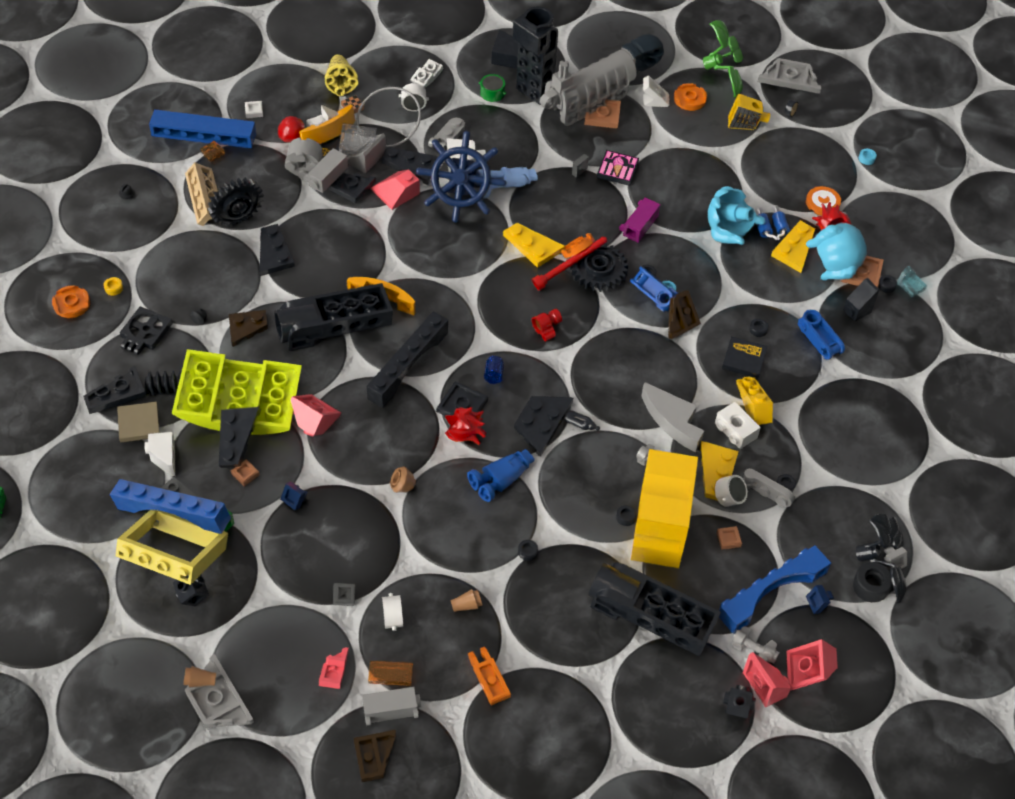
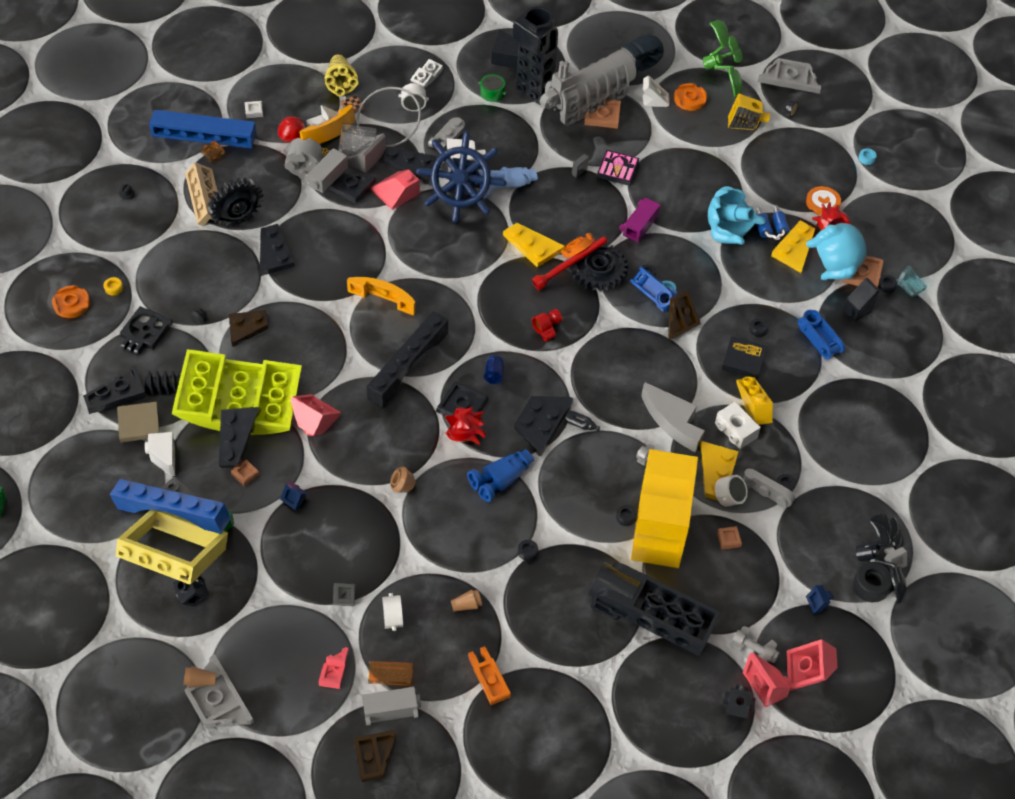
(332, 314): black brick -> none
(807, 568): blue arch -> none

